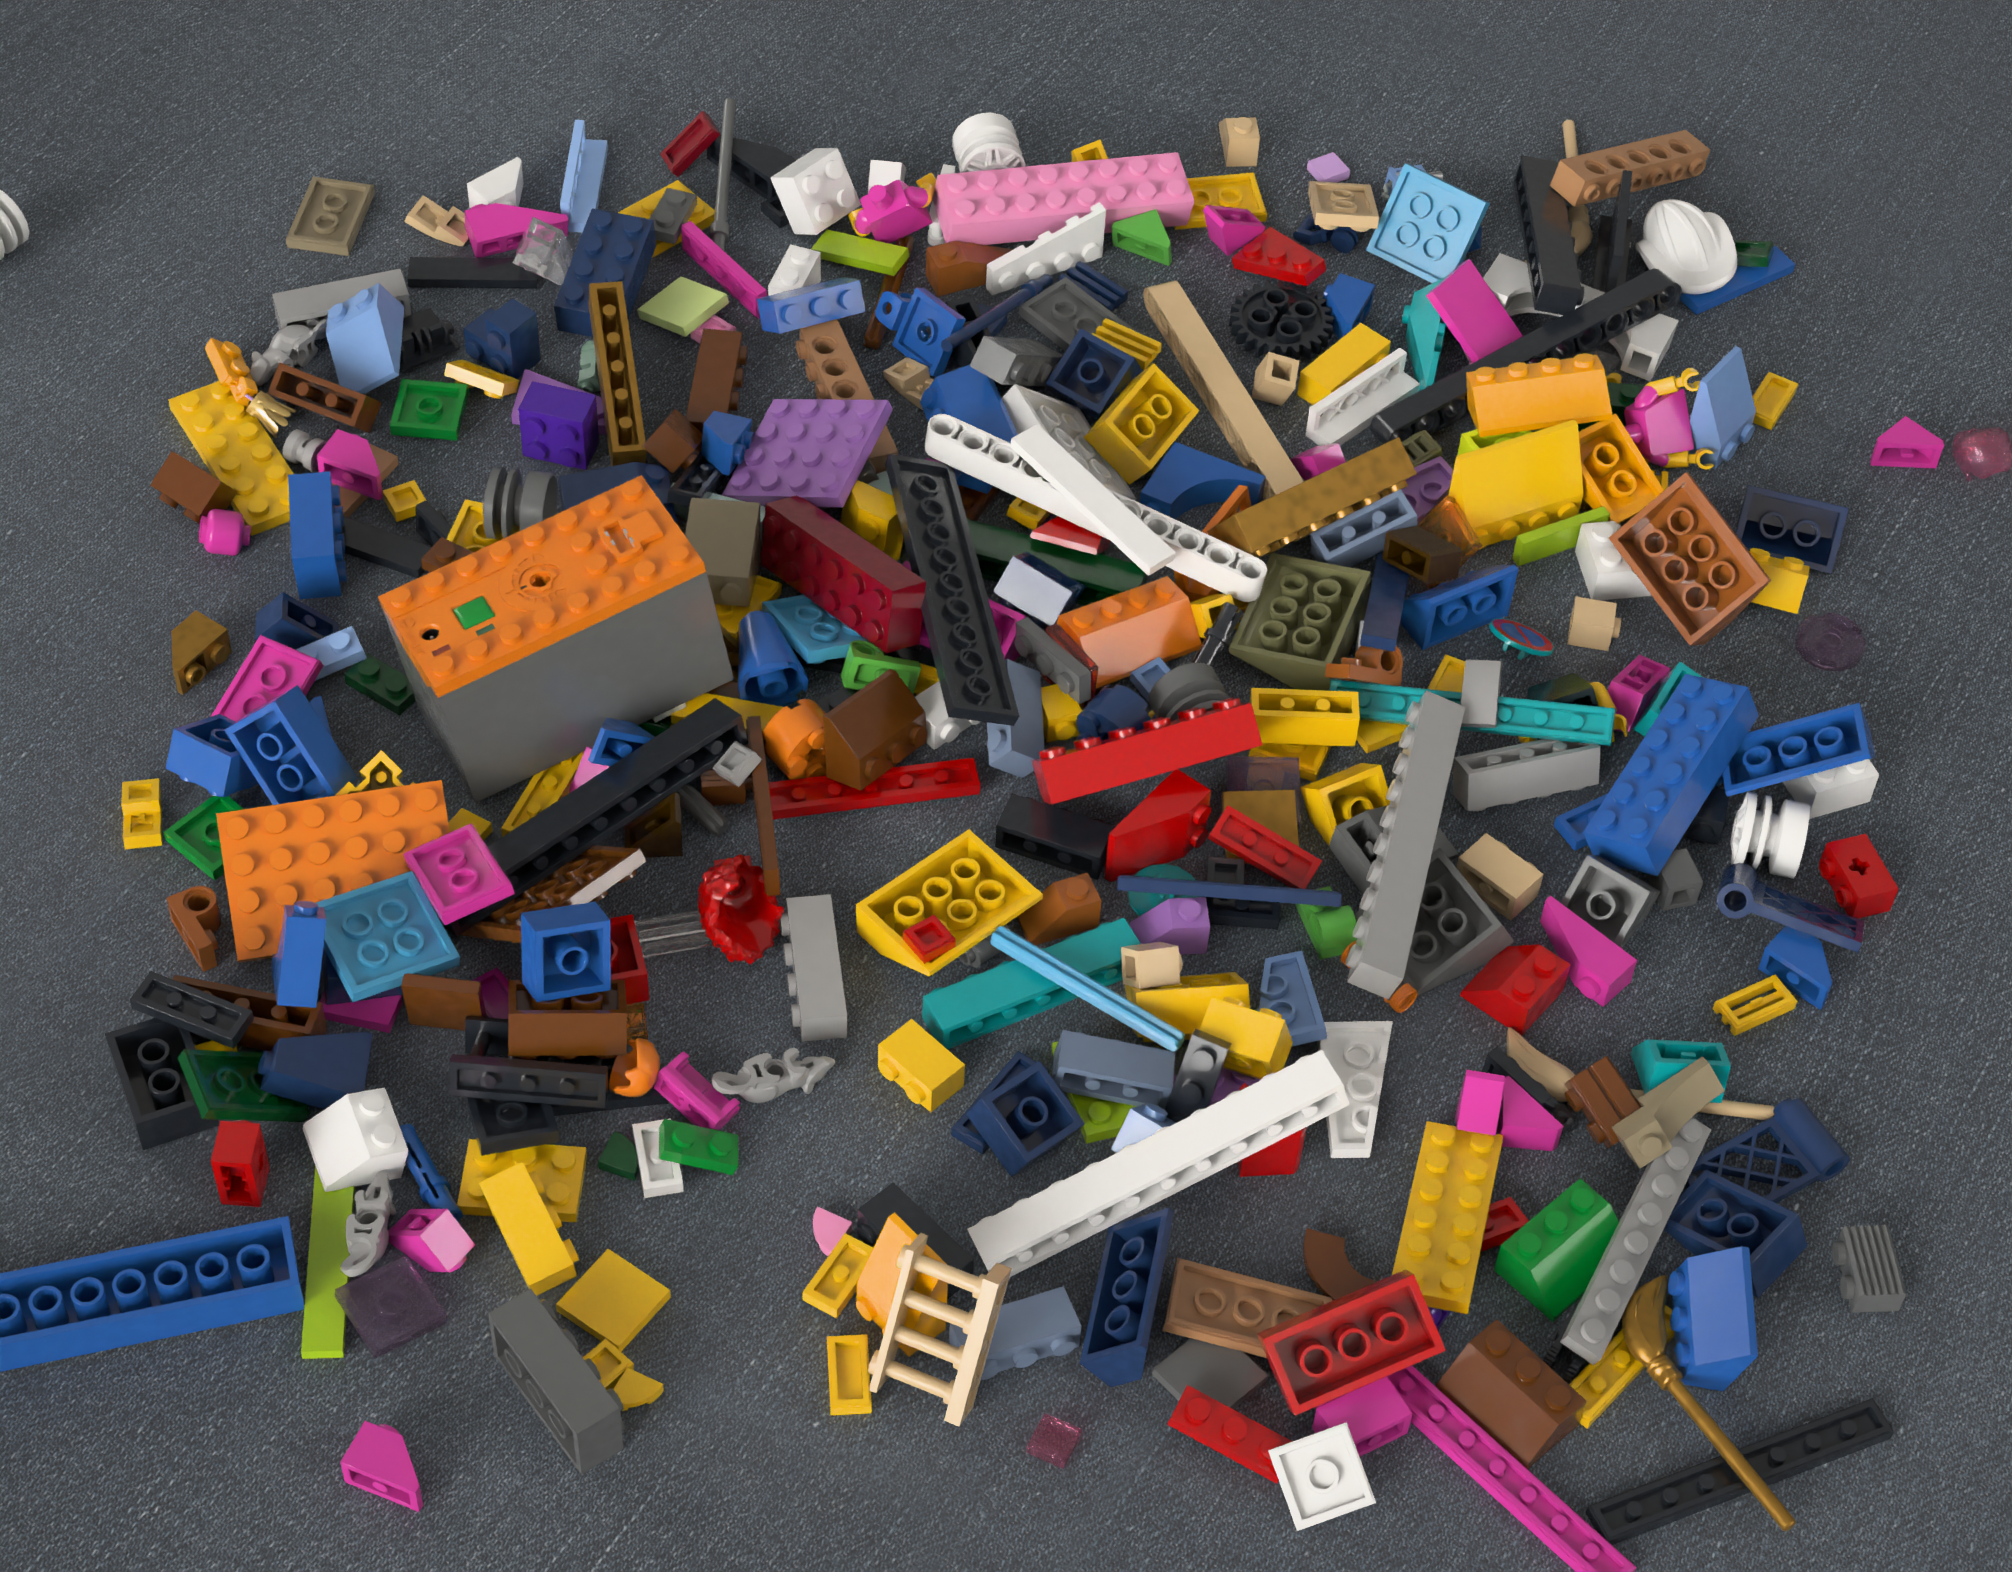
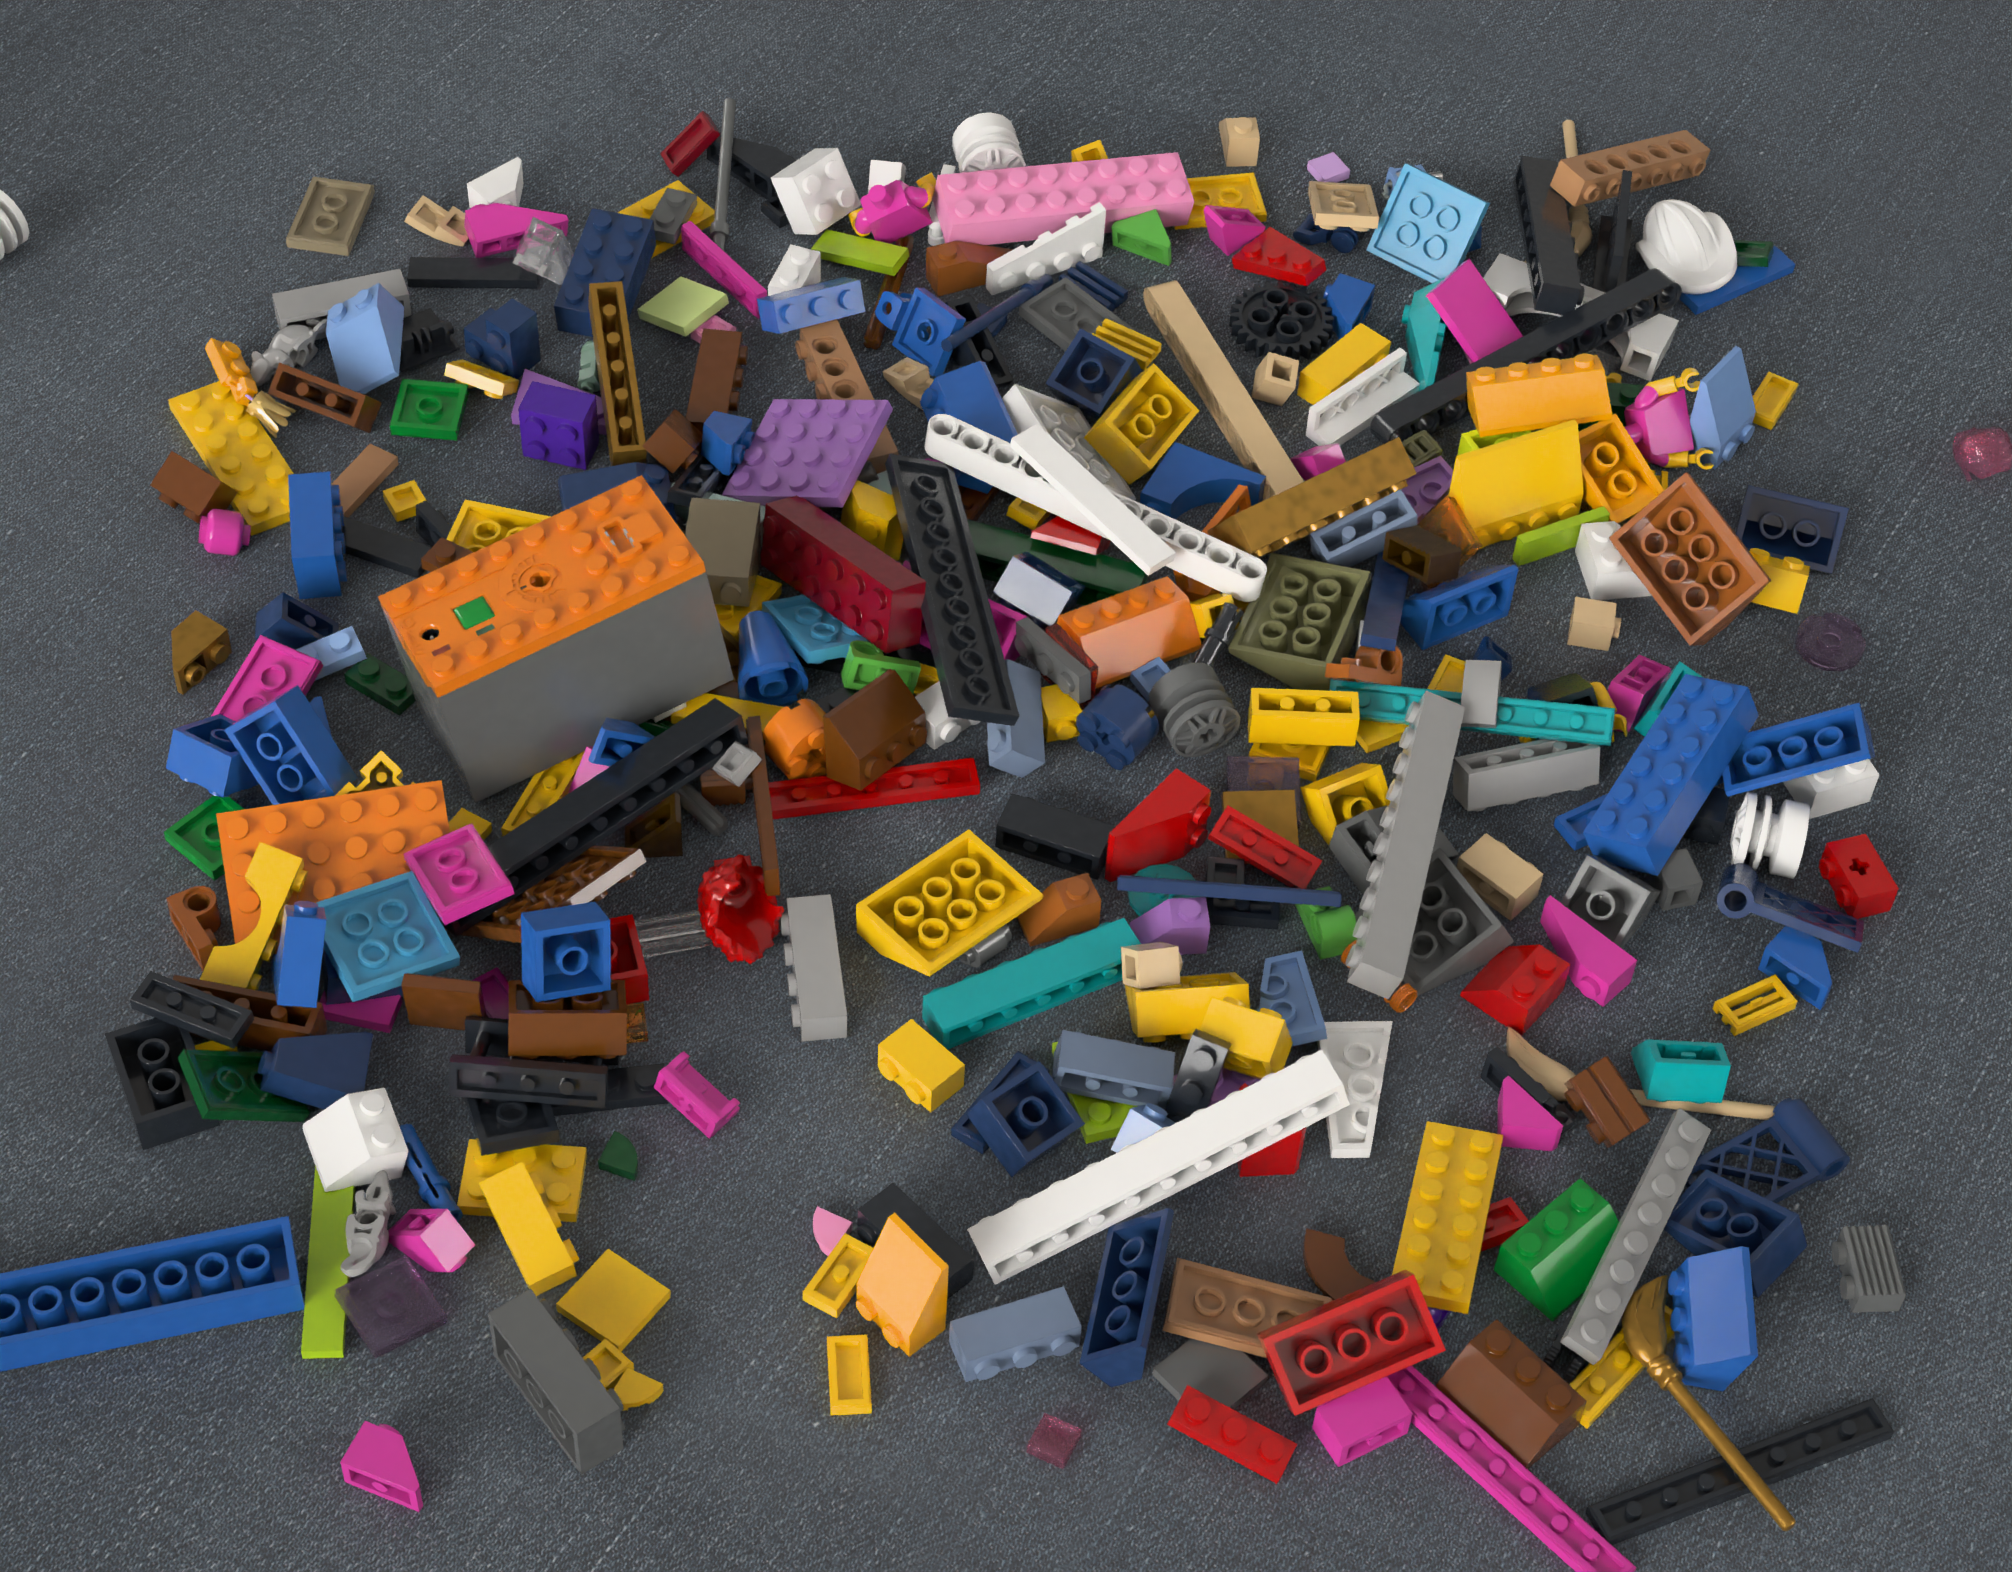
(142, 813): yellow slope -> none
(240, 1163): red brick -> none
(274, 878): none -> yellow arch
(303, 449): light grey wheel -> none
(351, 464): dark pink slope -> none
(513, 504): dark grey wheel -> none
(582, 177): light blue fence -> none
(636, 1071): orange hair -> none
(657, 1175): white plate -> none
(698, 1146): green plate -> none
(767, 1078): light grey animal -> none
(929, 939): red tile -> none
(977, 1324): tan fence -> none
(1015, 361): dark grey brick -> none
(1087, 989): dark azure axle -> none
(1146, 752): red brick -> none
(1322, 1476): white tile -> none
(1480, 1102): dark pink slope -> none
(1492, 651): none -> dark blue slope
(1521, 637): piece -> none
(1666, 1110): dark tan slope -> none
(1907, 446): dark pink slope -> none

